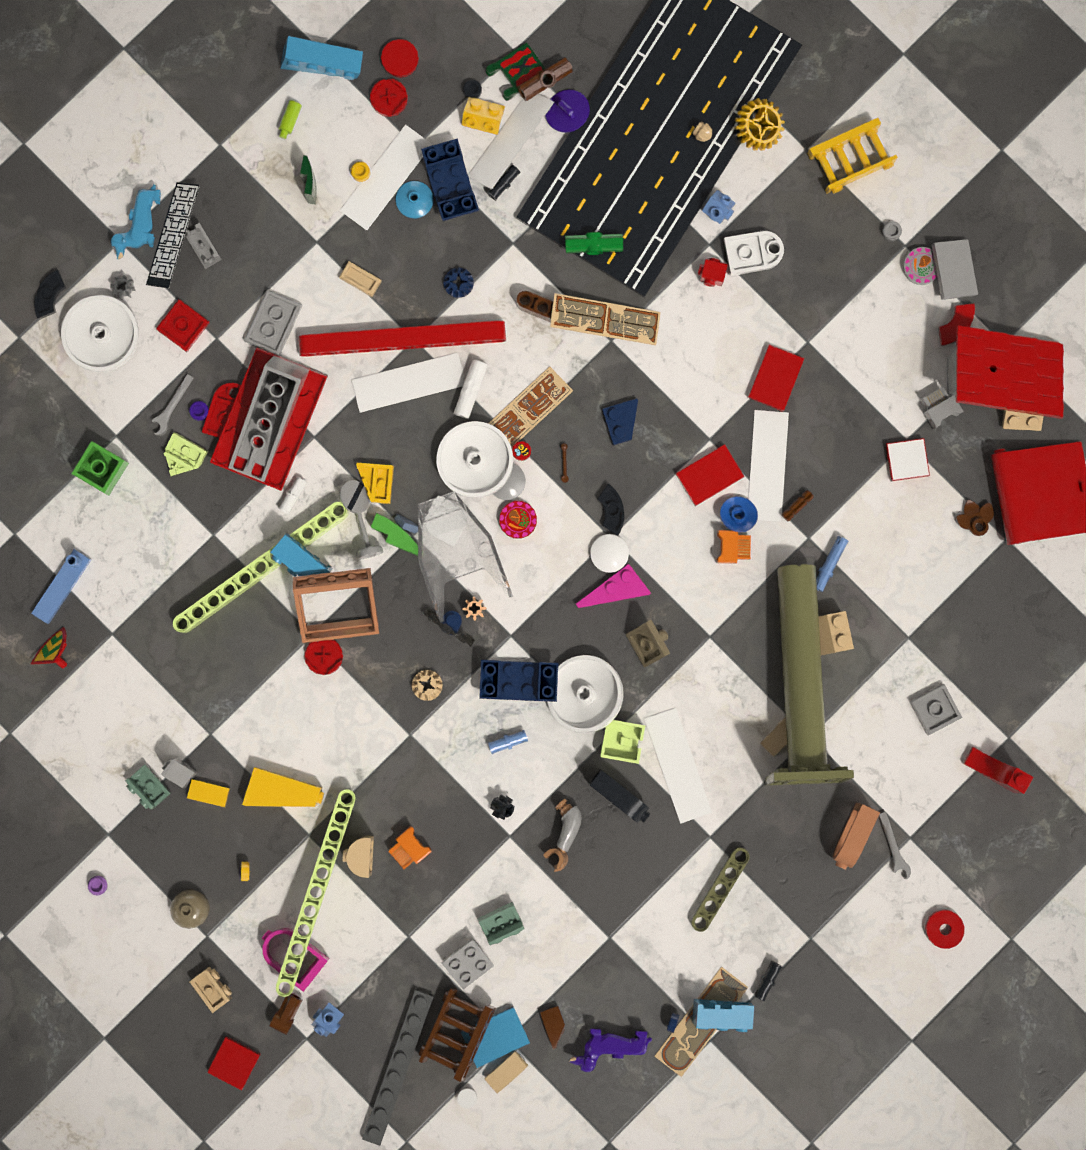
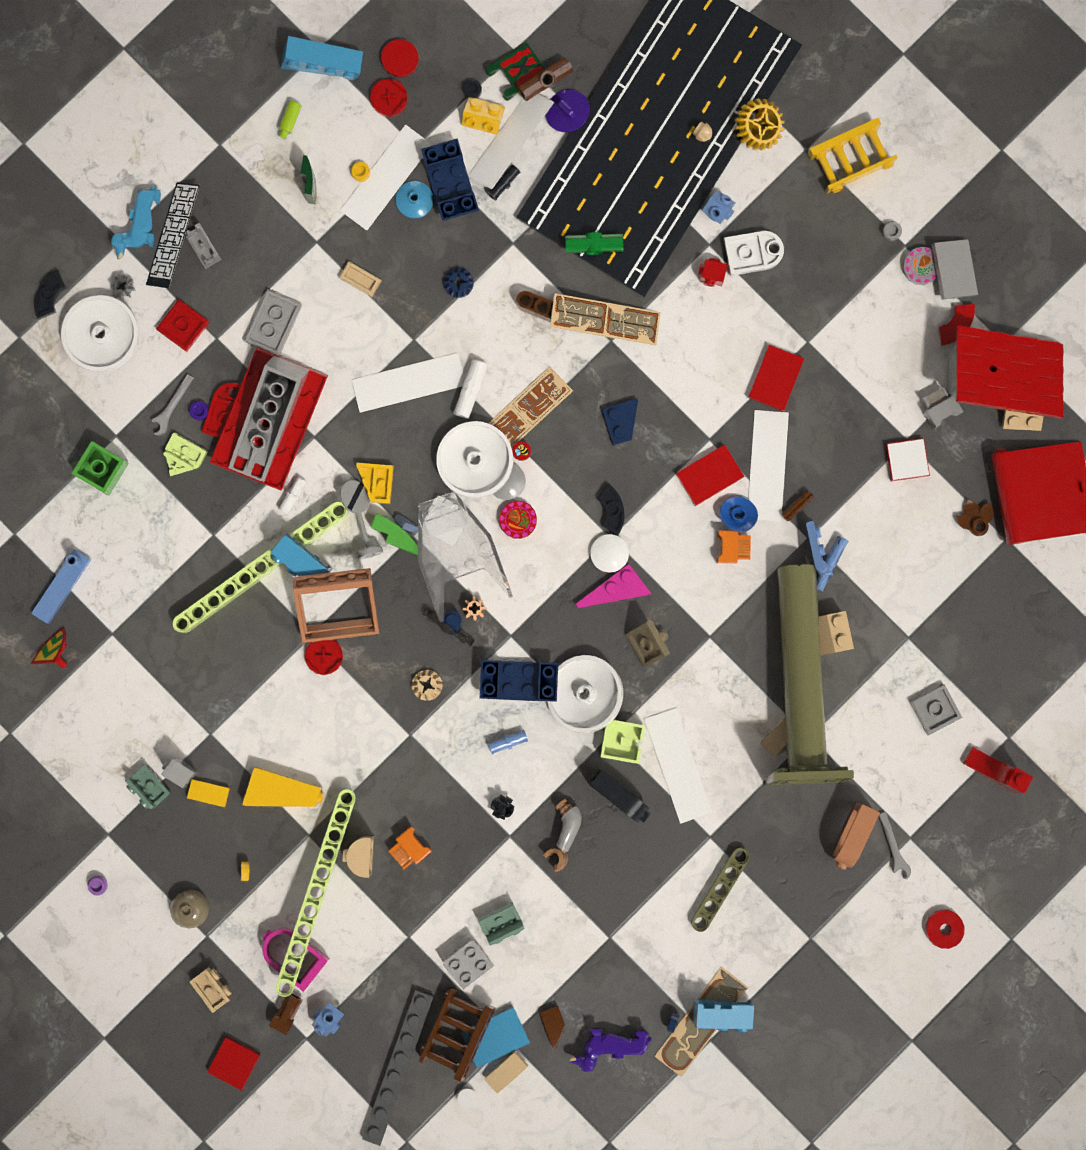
(402, 338): red beam -> none
(565, 478): reddish brown hinge -> none
(768, 980): black pin -> none
(817, 549): none -> medium blue plate

